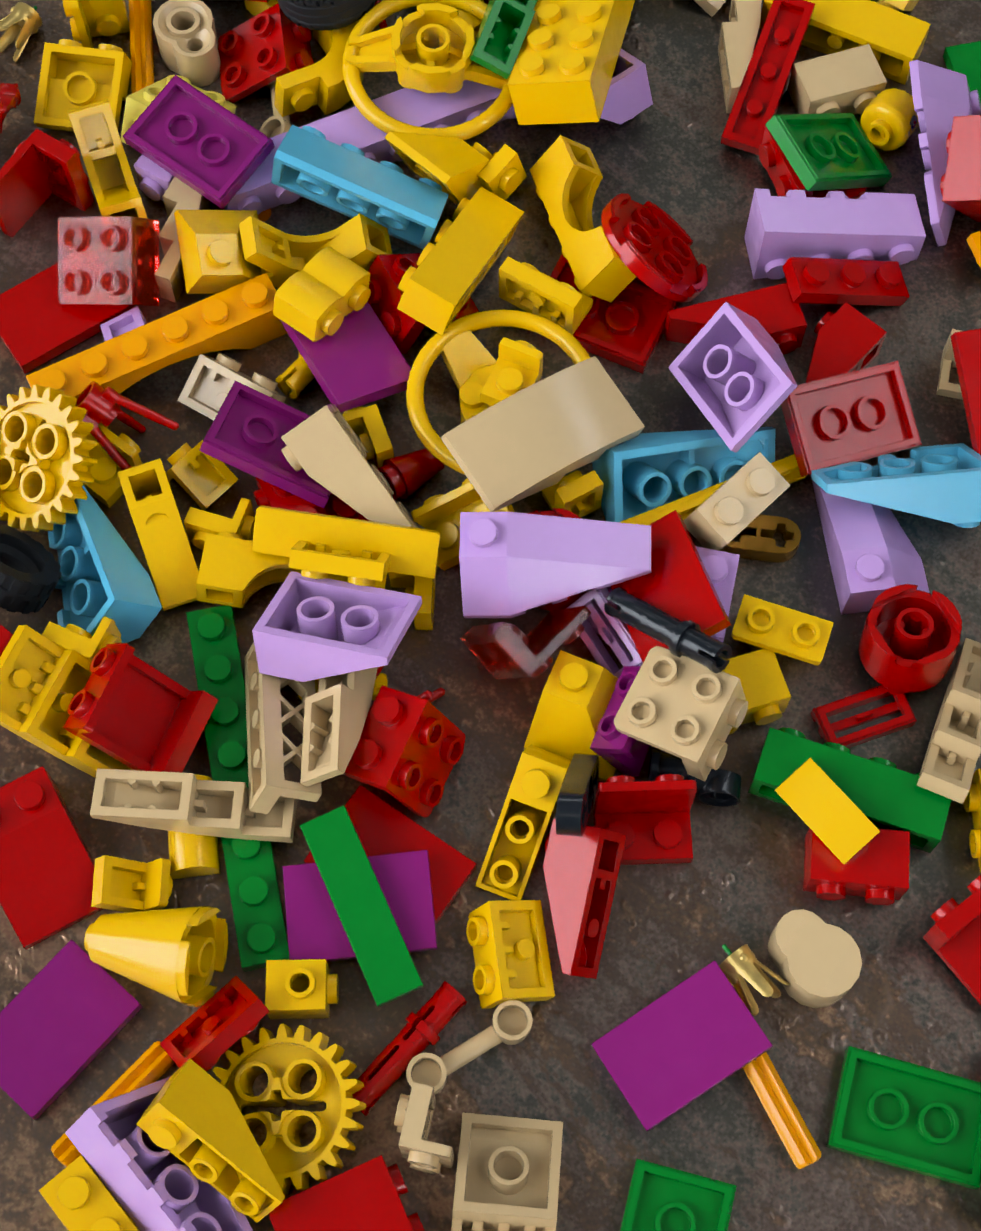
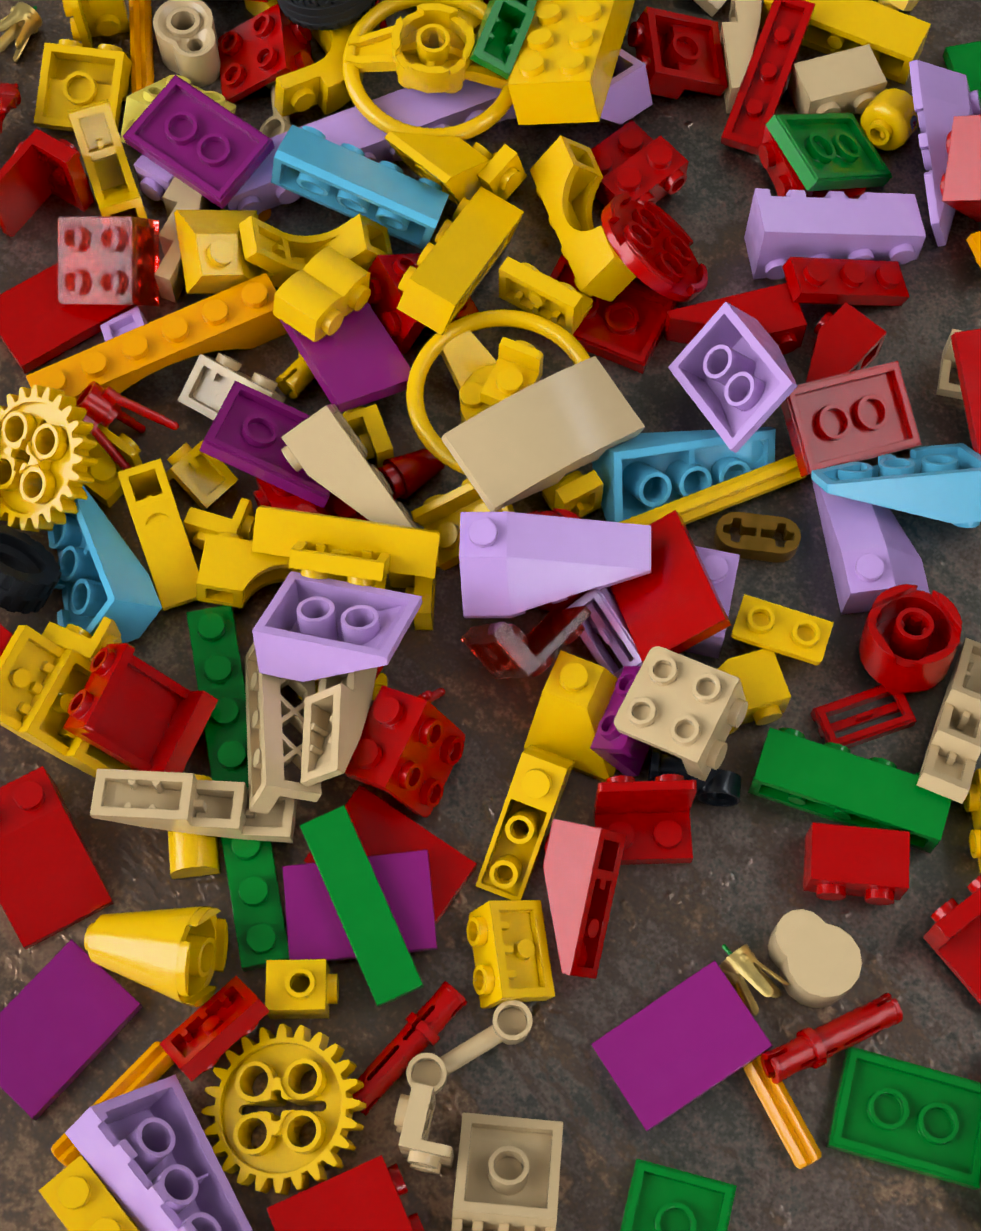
(131, 884): yellow bracket -> none
(208, 1133): yellow slope -> none
(577, 795): black beam -> none
(638, 166): none -> red plate
(679, 52): none -> red plate
(680, 636): black pin -> none
(736, 503): tan brick -> none
(816, 1045): none -> red pin
(827, 810): yellow slope -> none

